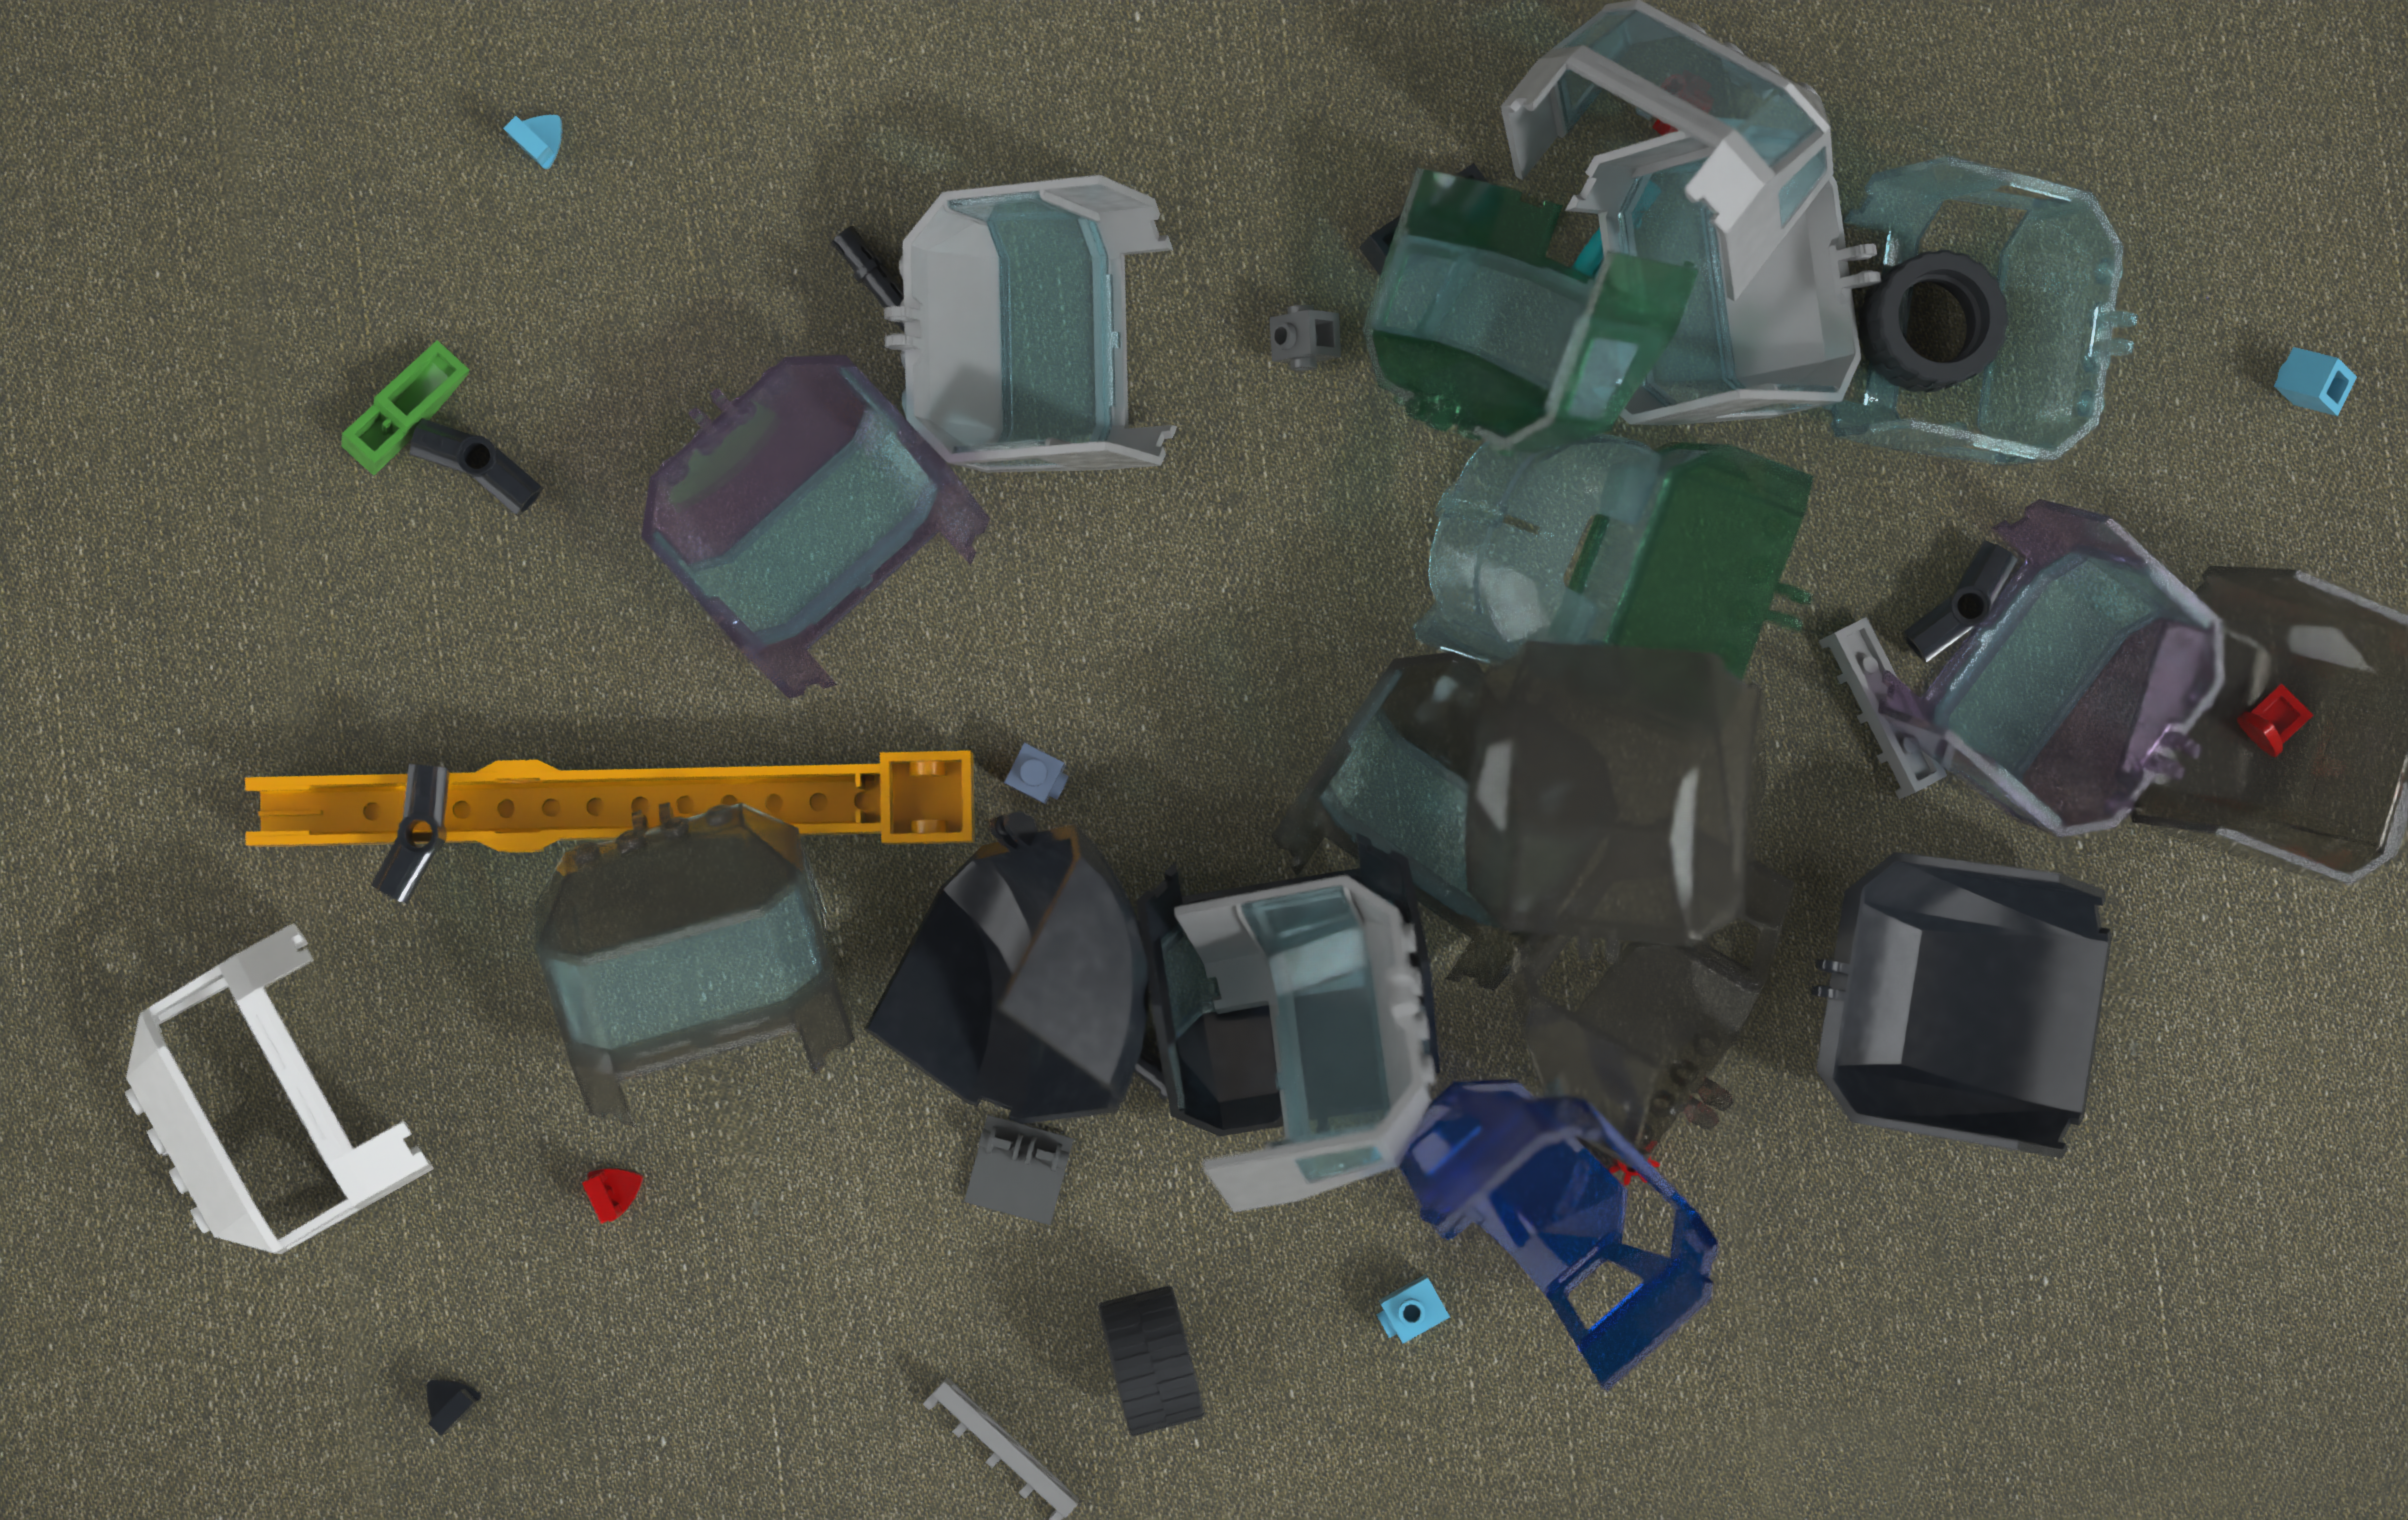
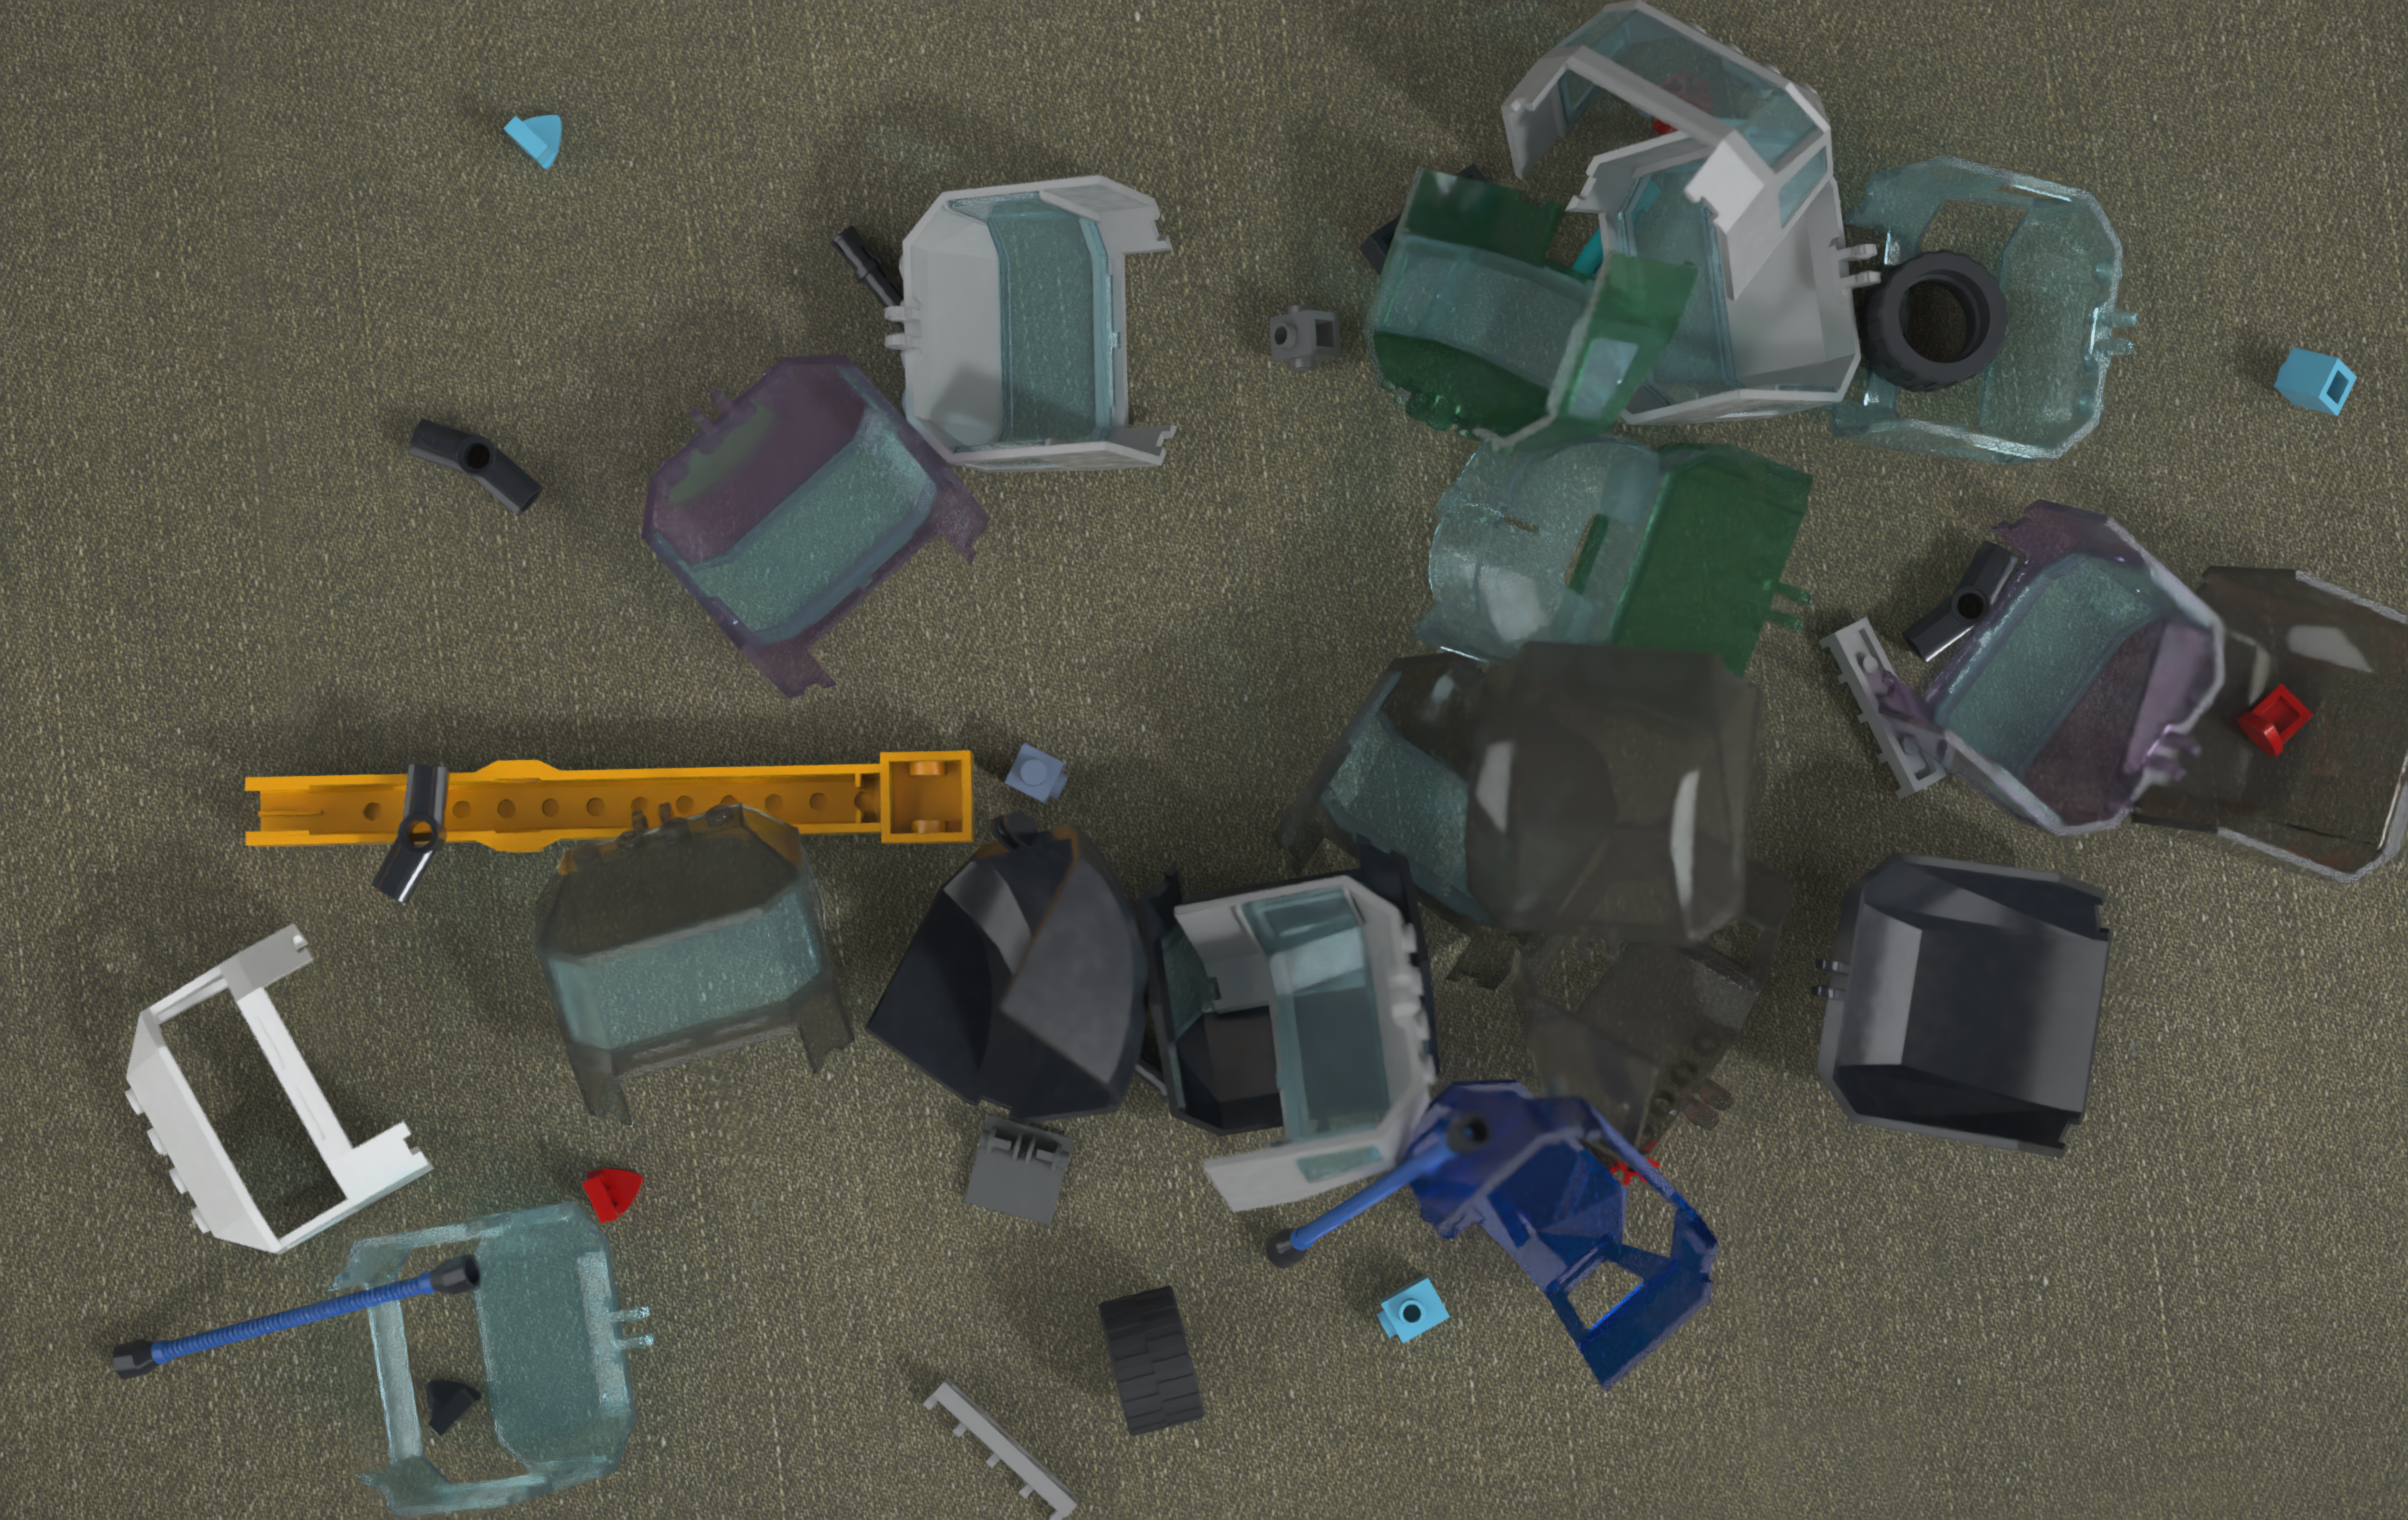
(402, 405): bright green slope -> none
(450, 1277): none -> blue hose
(547, 1352): none -> clear light blue windscreen
(1464, 1137): none -> hose

